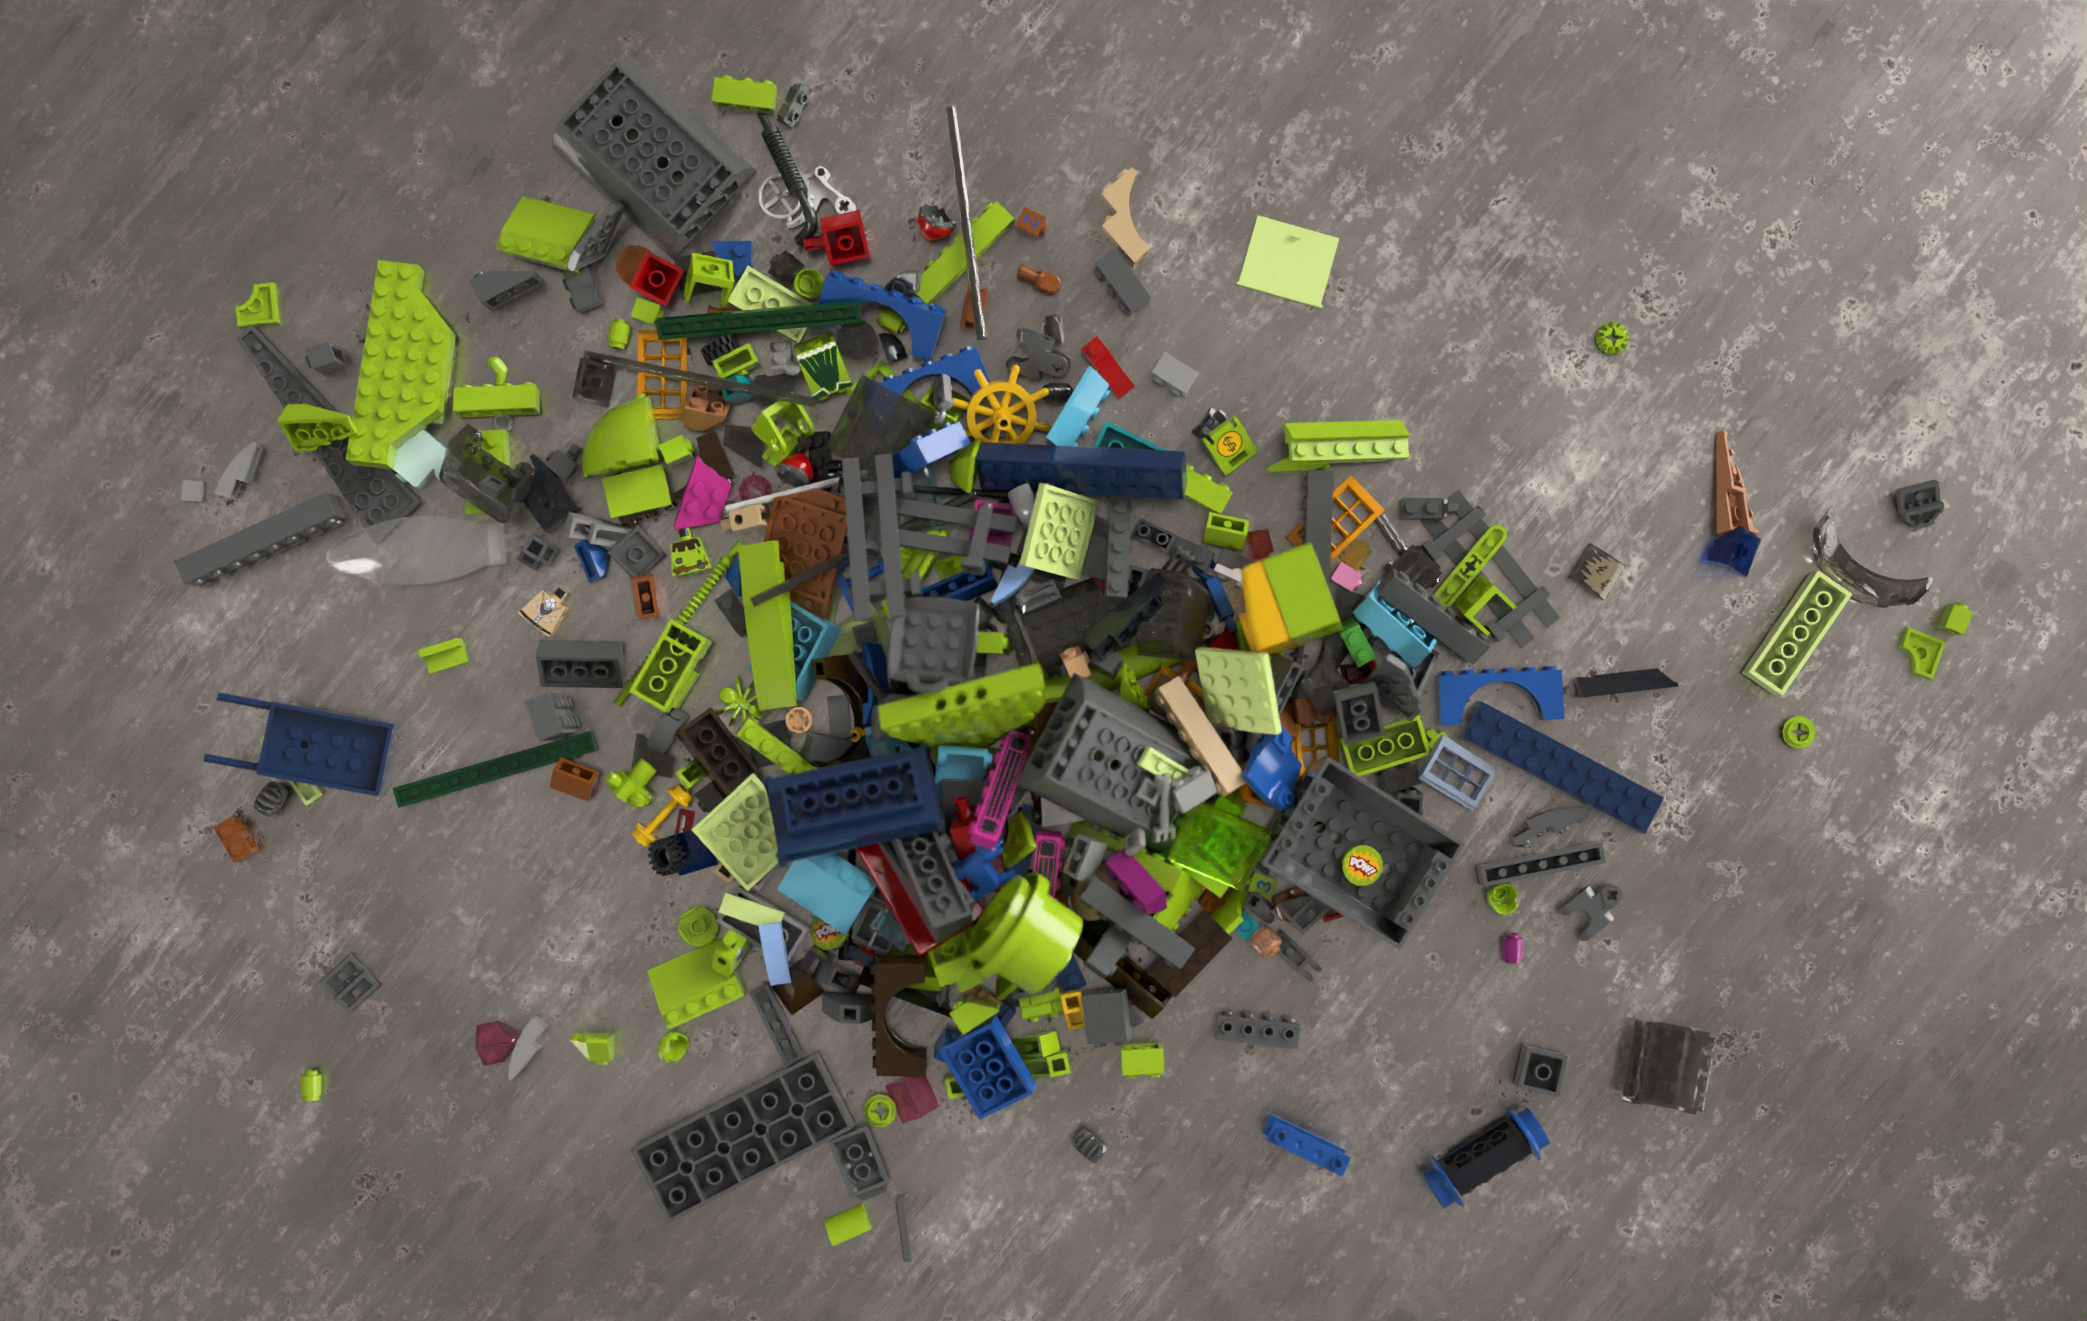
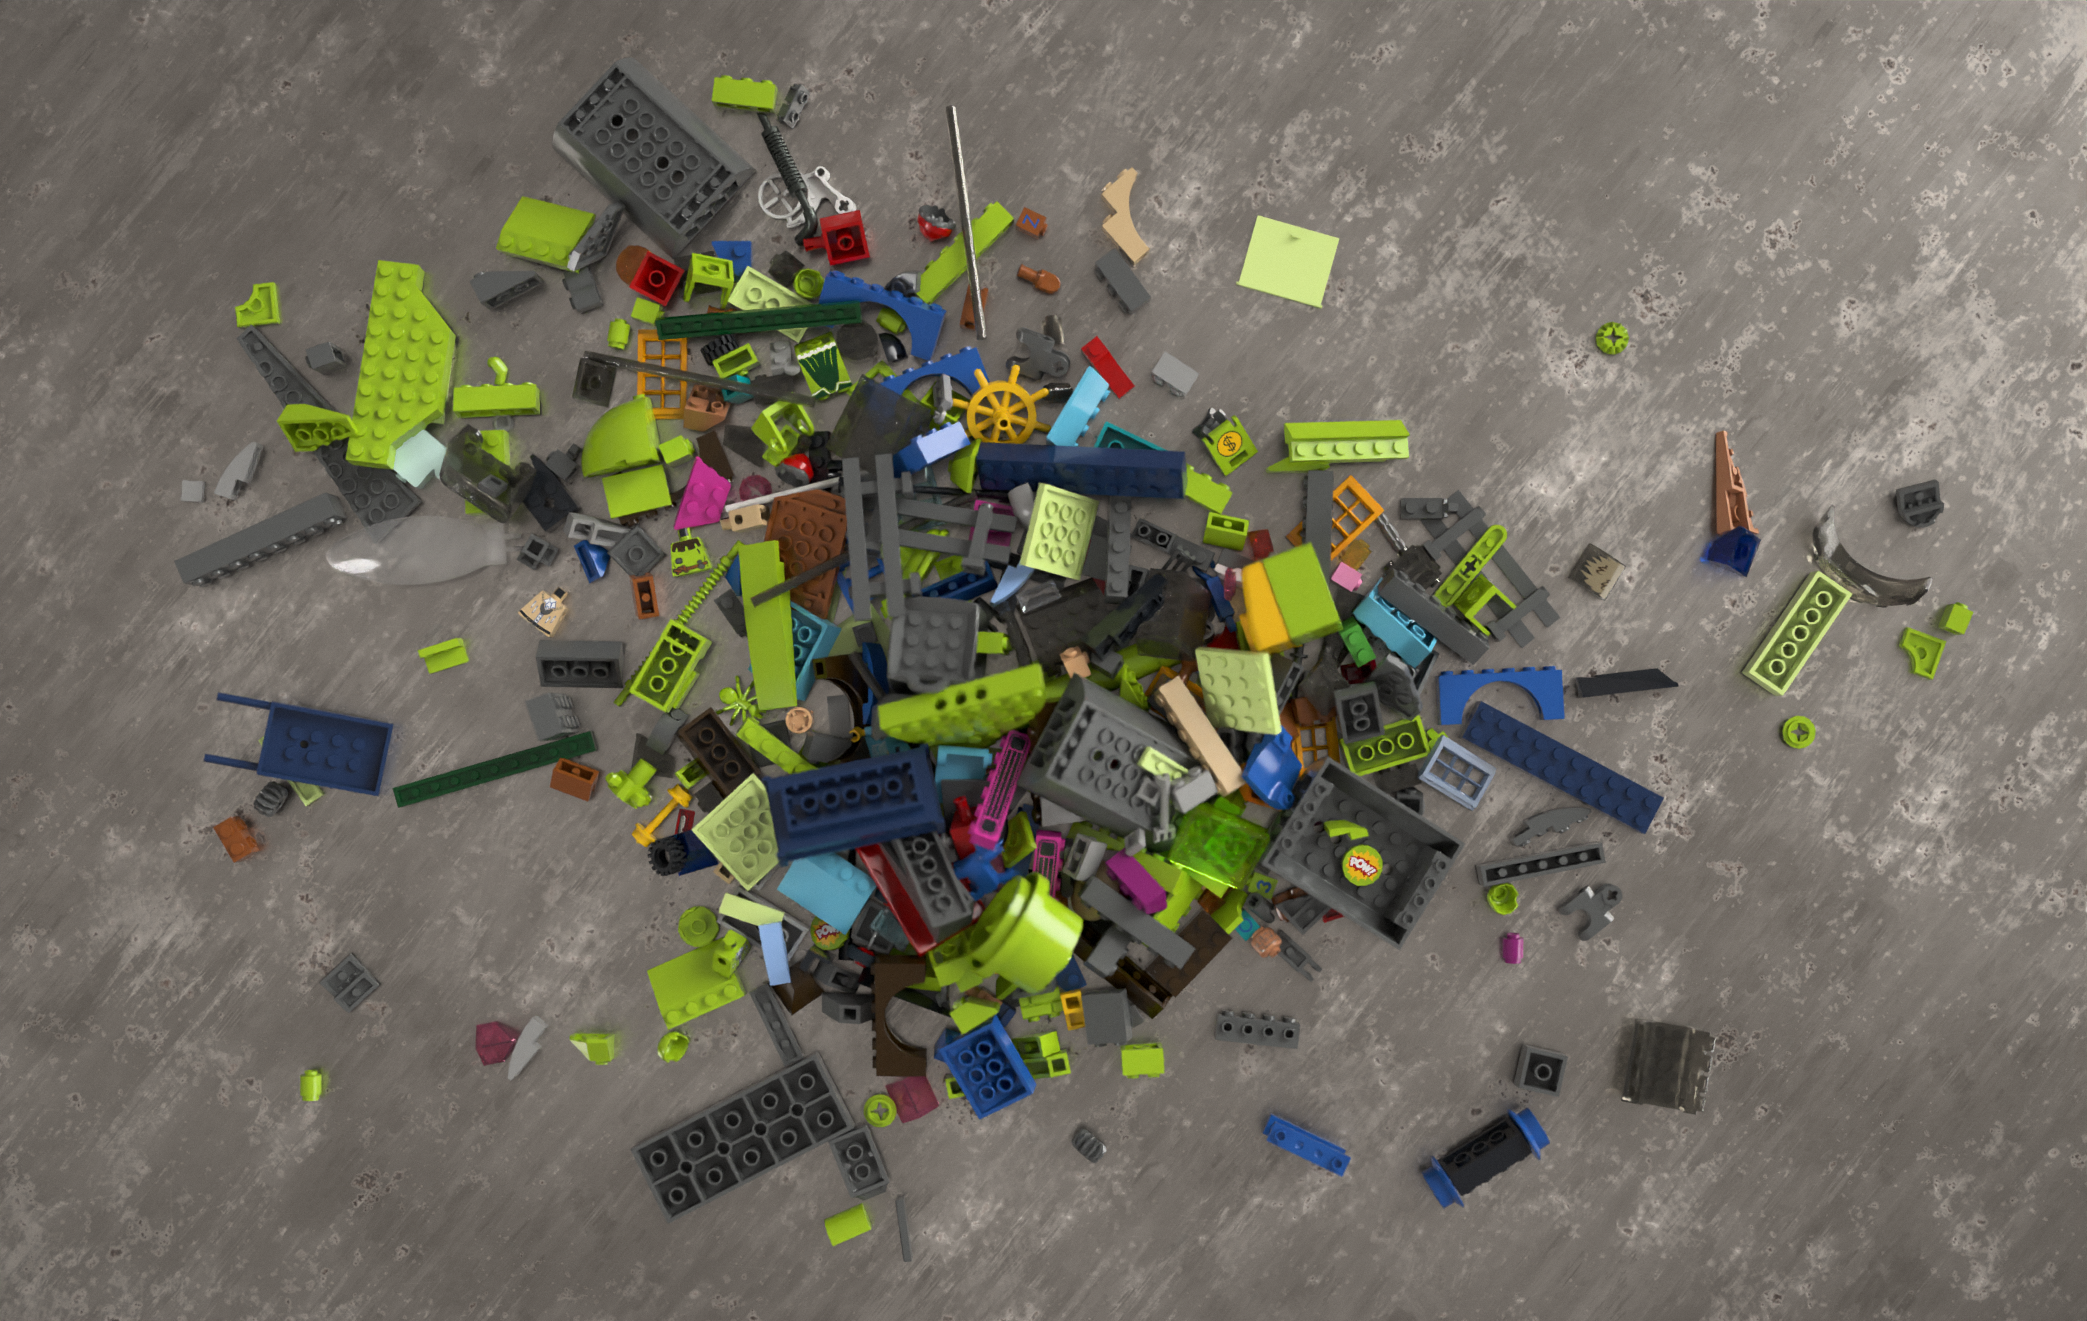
(1229, 584): none -> clear pink gear
(1340, 827): none -> lime slope

